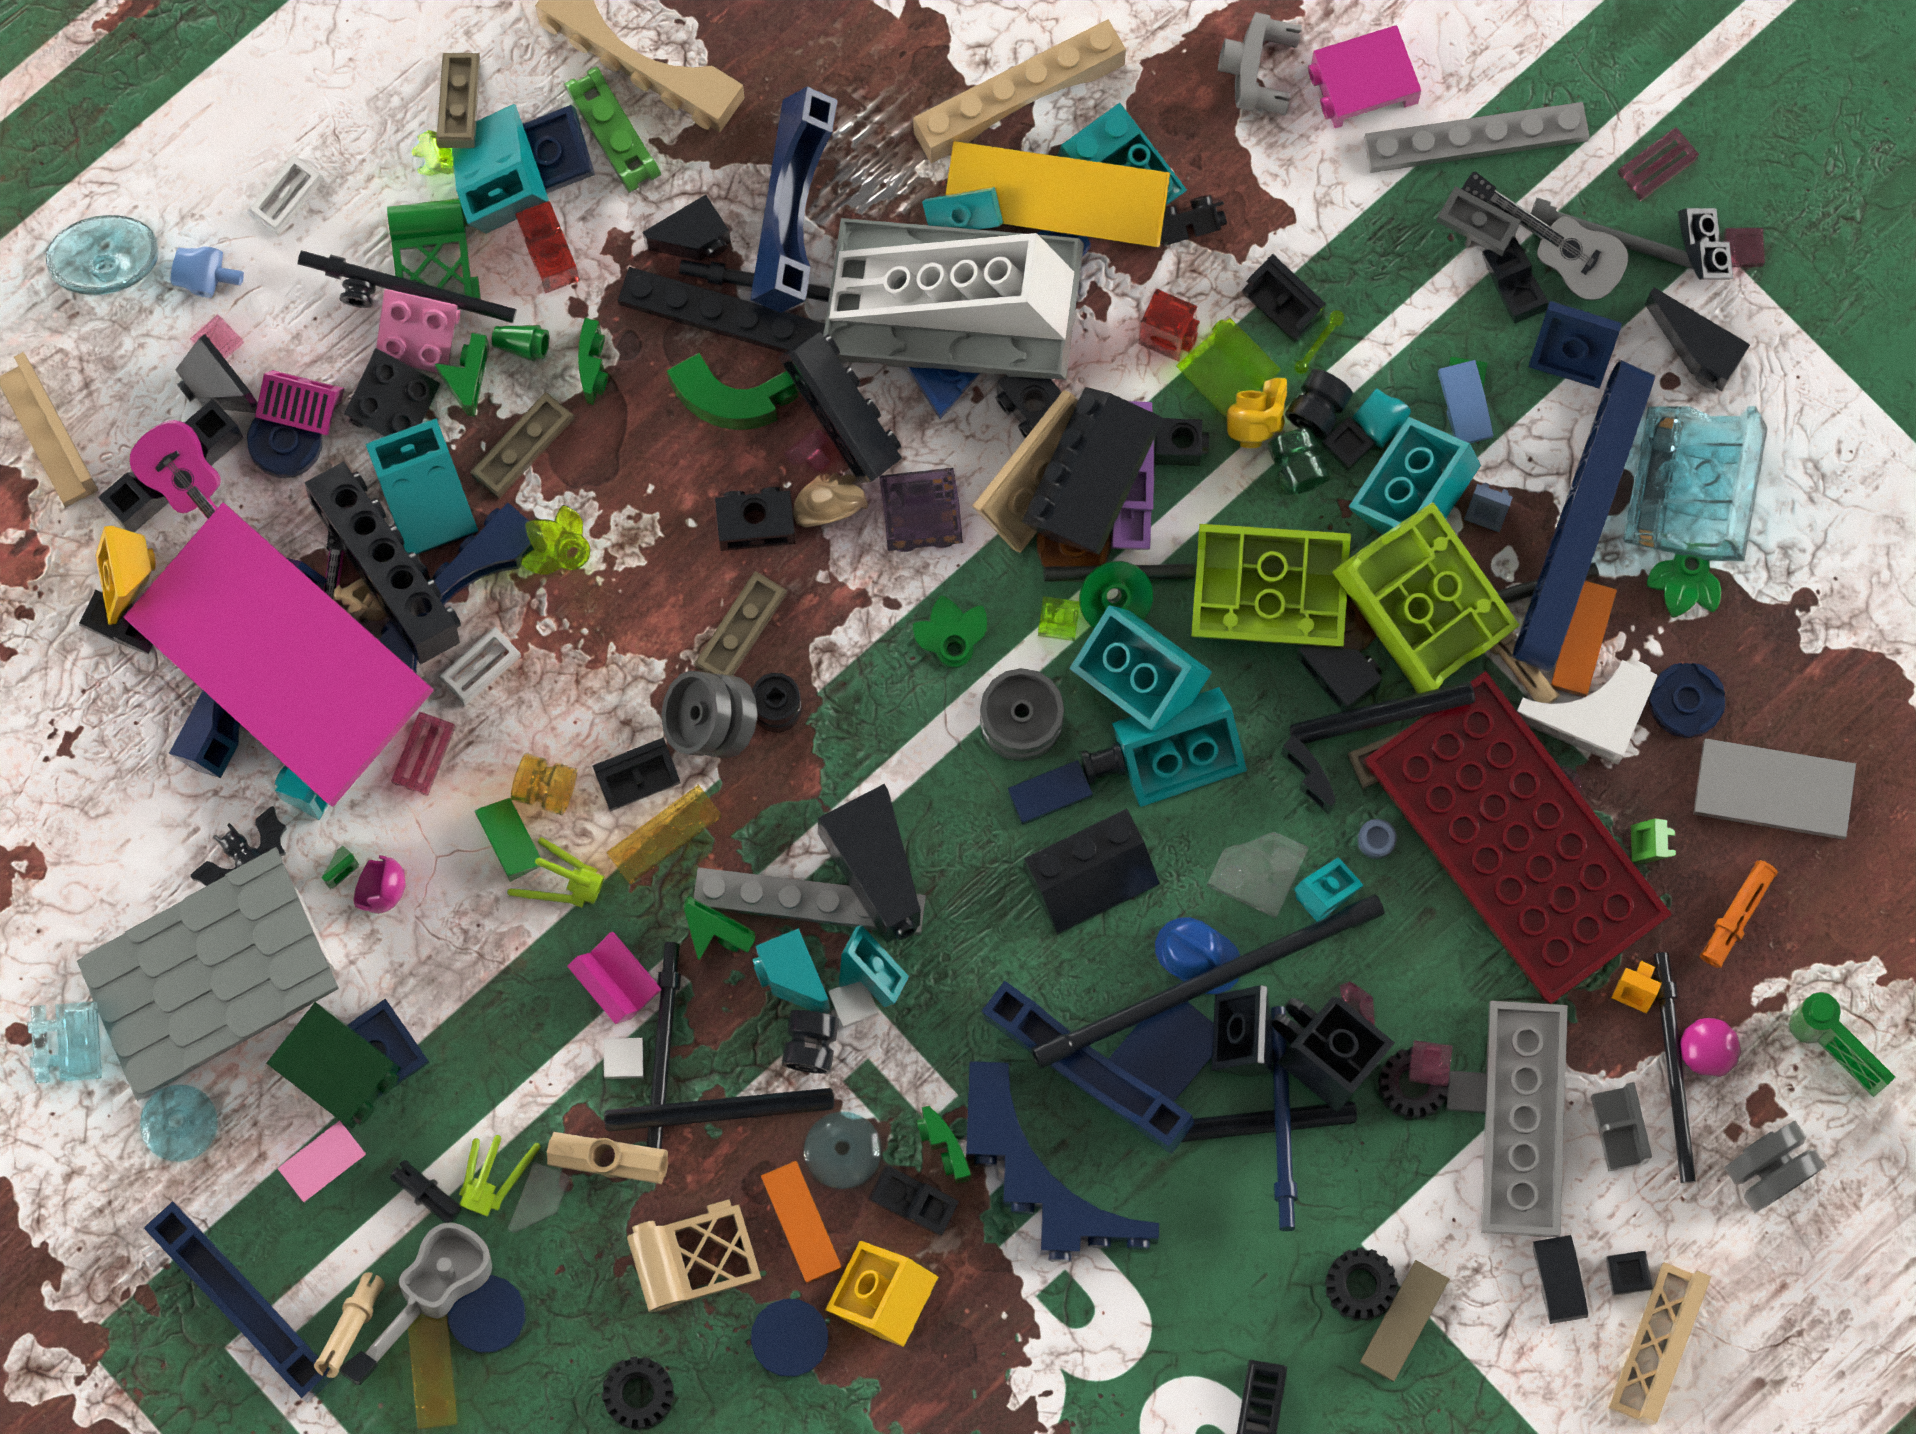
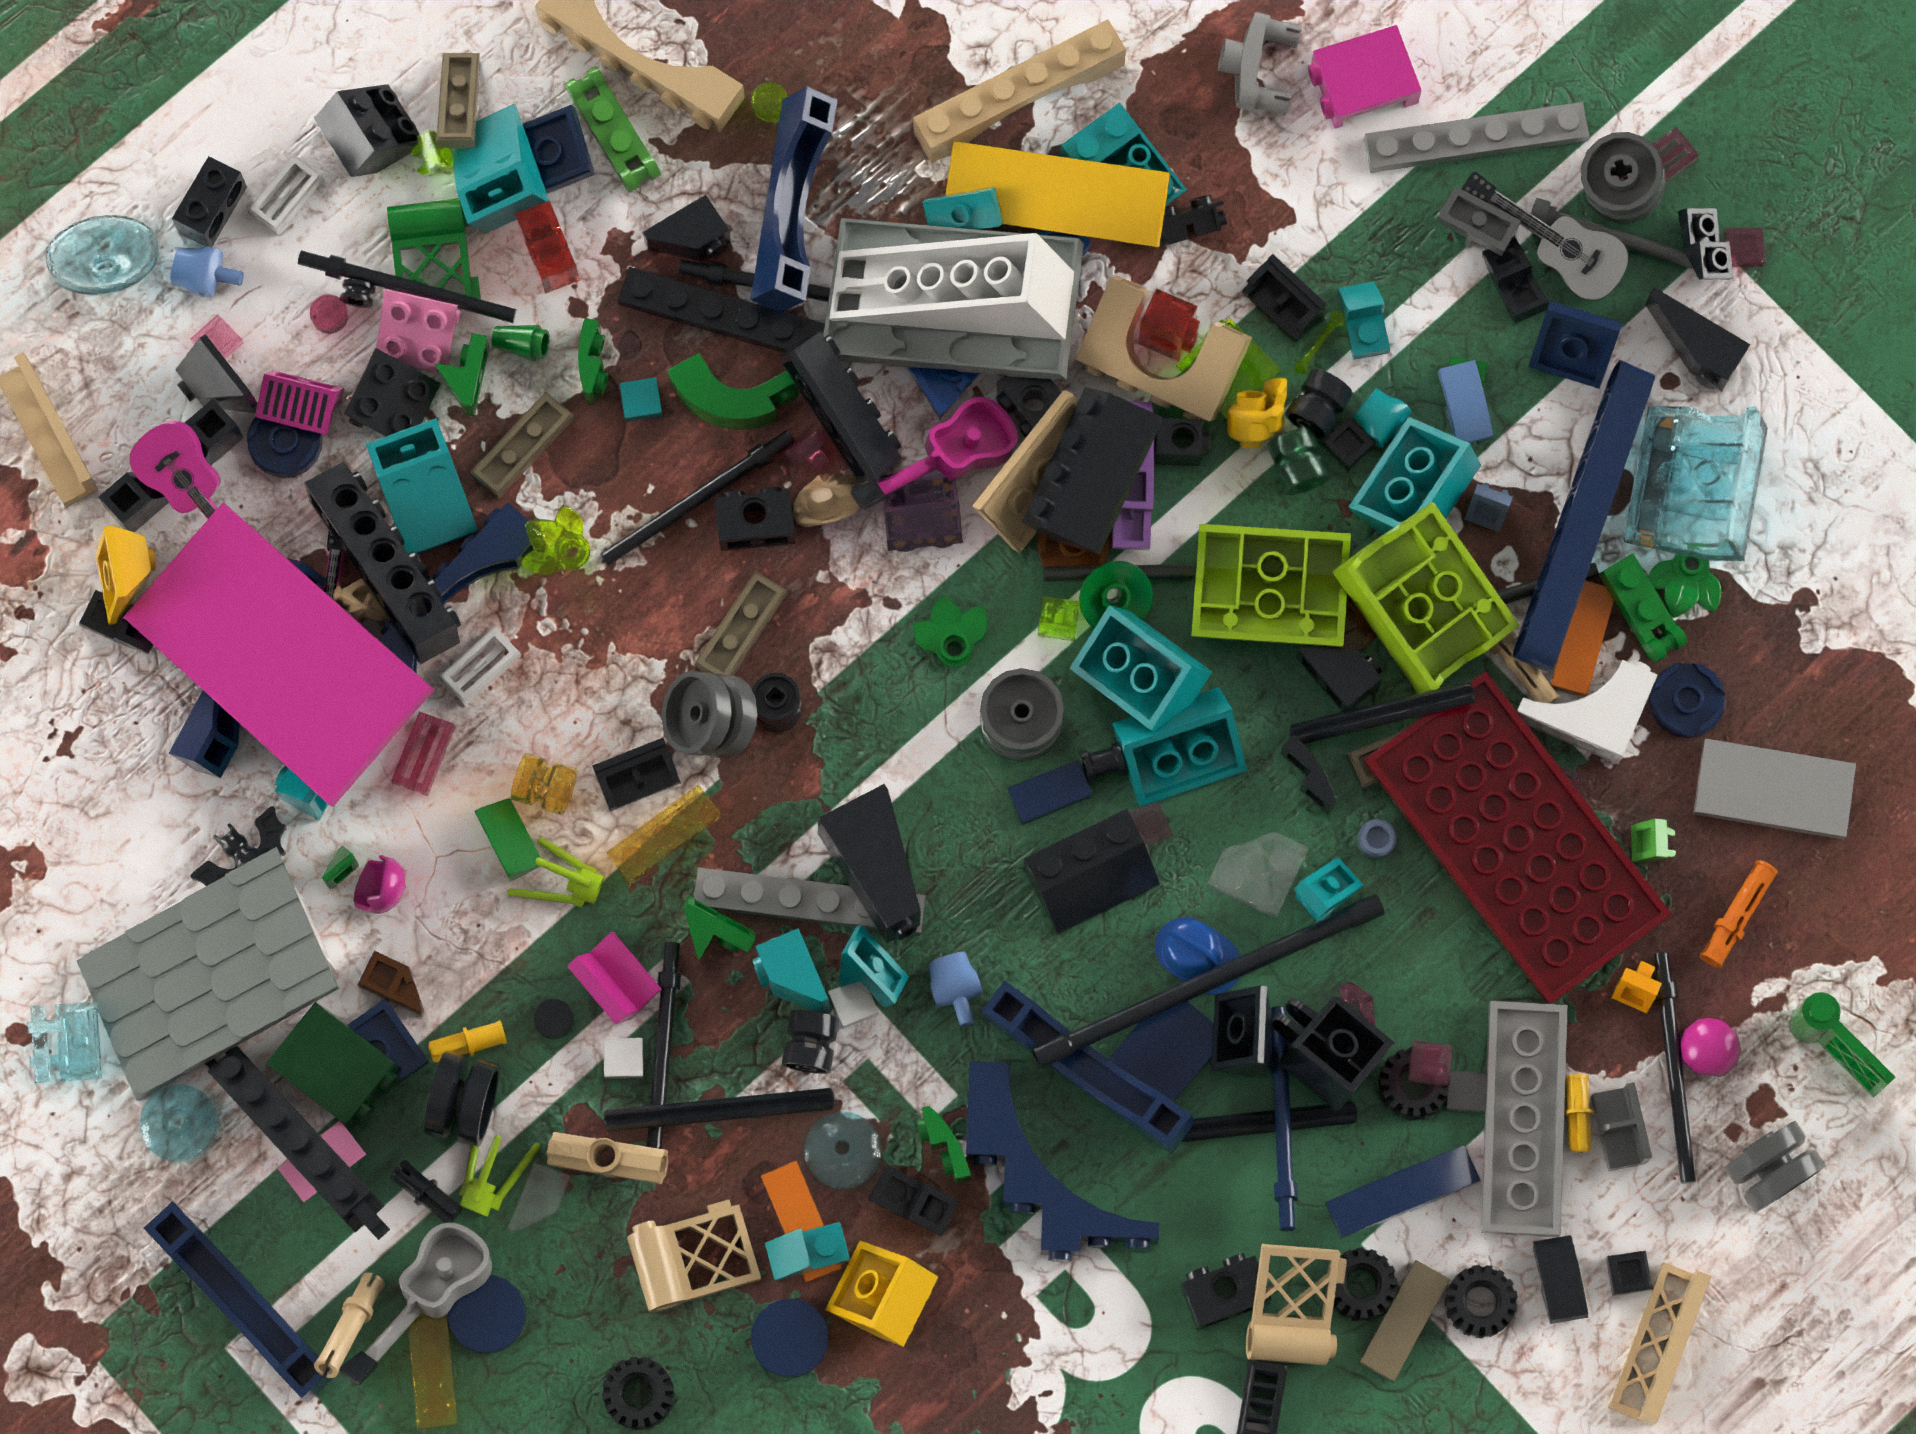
(209, 202): none -> black brick
(298, 1141): none -> black hinge
(328, 314): none -> clear pink tile
(367, 128): none -> black slope
(391, 981): none -> reddish brown tile
(461, 1099): none -> black wheel
(468, 1041): none -> yellow axle
(553, 1019): none -> black tile
(640, 399): none -> teal tile
(757, 457): none -> black bar
(767, 101): none -> clear neon green tile
(807, 1251): none -> teal slope
(954, 984): none -> medium blue piece
(973, 438): none -> dark pink piece
(1111, 350): none -> tan arch
(1151, 823): none -> tile
(1206, 1306): none -> black brick
(1298, 1336): none -> tan piece
(1364, 320): none -> teal slope
(1402, 1192): none -> dark blue slope
(1481, 1277): none -> black tyre
(1578, 1113): none -> yellow axle
(1619, 156): none -> dark grey wheel
(1642, 607): none -> green plate

